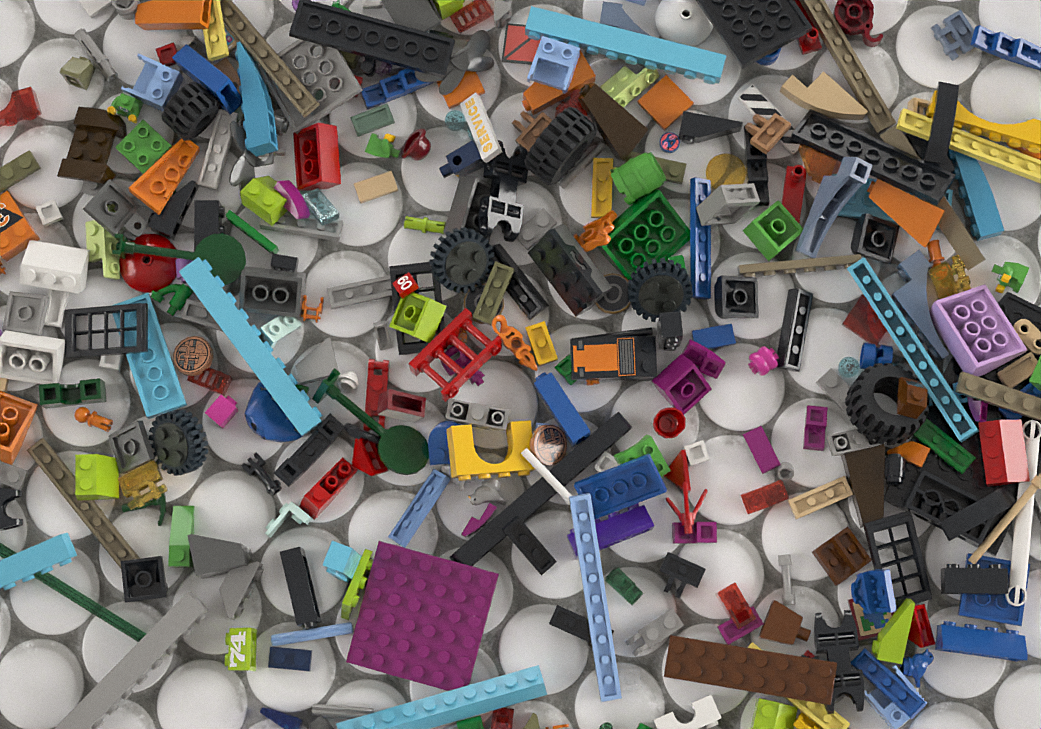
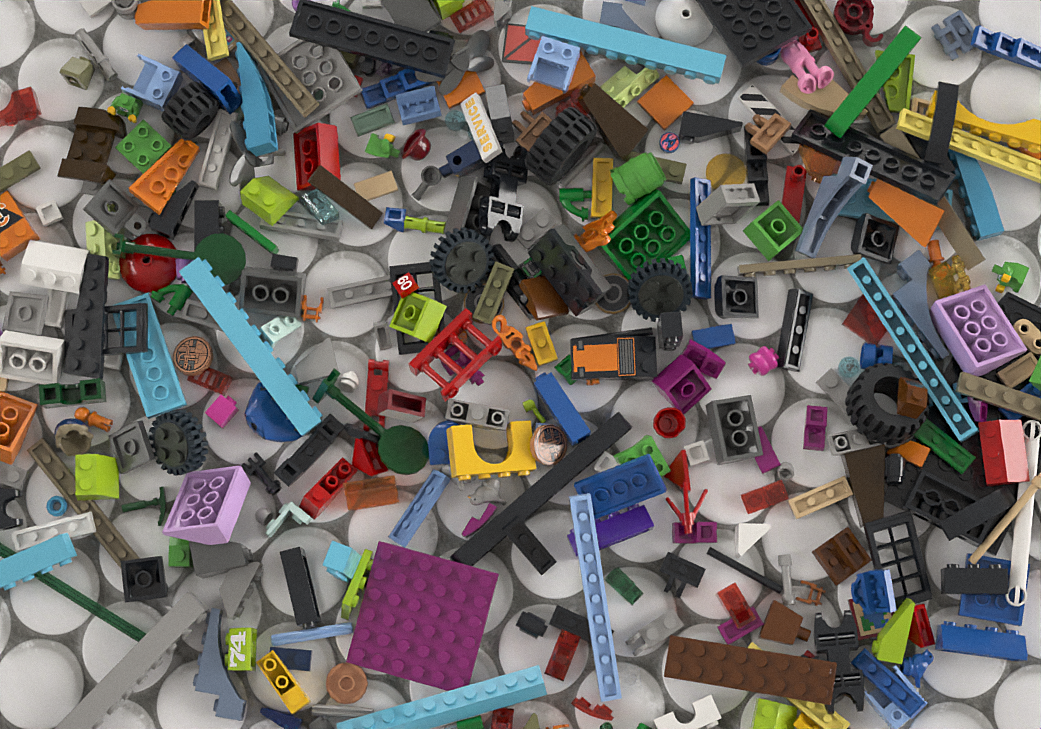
(50, 506): none -> dark azure plate
(73, 437): none -> dark tan hair
(74, 526): none -> white tile
(87, 336): none -> black wing
(140, 479): clear yellow plate -> none
(166, 53): red tile -> none
(208, 505): none -> lavender slope
(213, 674): none -> sand blue arch
(264, 516): none -> light grey hinge
(283, 682): none -> yellow slope
(295, 202): magenta slope -> none
(345, 197): none -> dark brown tile
(346, 683): none -> nougat tile
(371, 492): none -> clear orange piece
(395, 218): none -> blue slope
(418, 105): none -> medium blue bracket
(426, 176): none -> dark grey bar
(500, 113): none -> slope
(530, 268): none -> tile
(530, 405): none -> lime hand
(531, 624): none -> black brick
(543, 298): none -> reddish brown slope
(546, 475): white bar -> none
(562, 655): none -> clear red slope
(569, 195): none -> green plant
(600, 712): none -> clear red slope
(734, 429): none -> dark grey slope
(744, 570): none -> black bar
(747, 535): none -> white slope
(798, 58): none -> bright pink piece
(813, 587): none -> dark orange piece
(872, 81): none -> green beam
(899, 86): none -> lime wing

